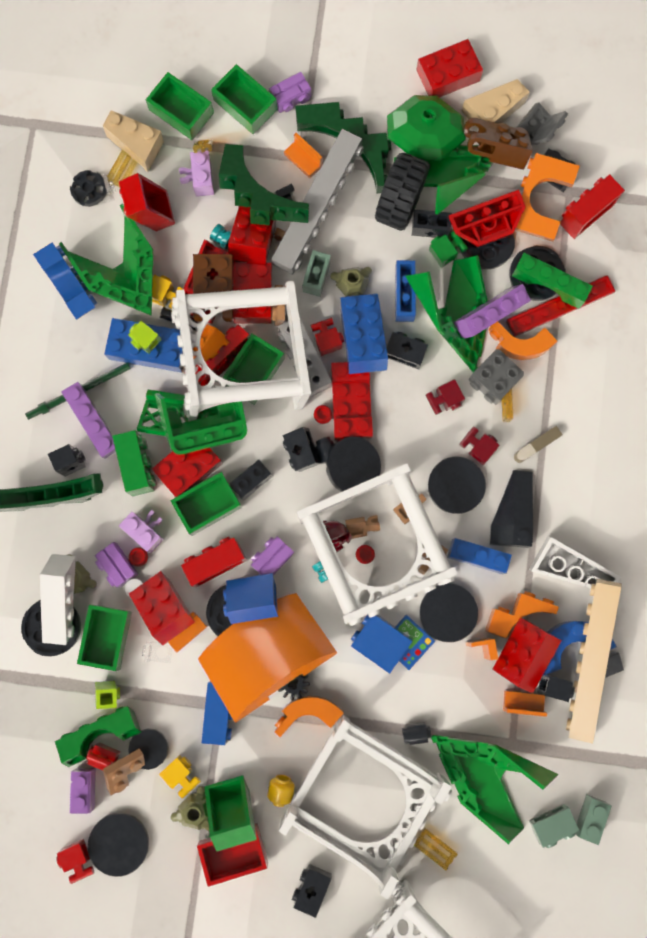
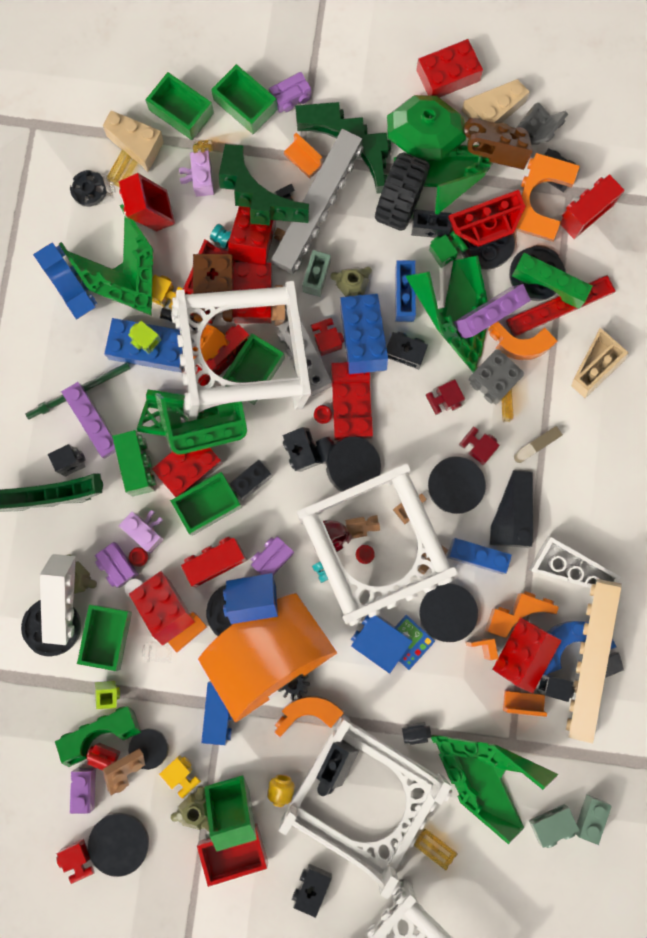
(336, 767): none -> black brick
(600, 361): none -> tan wedge

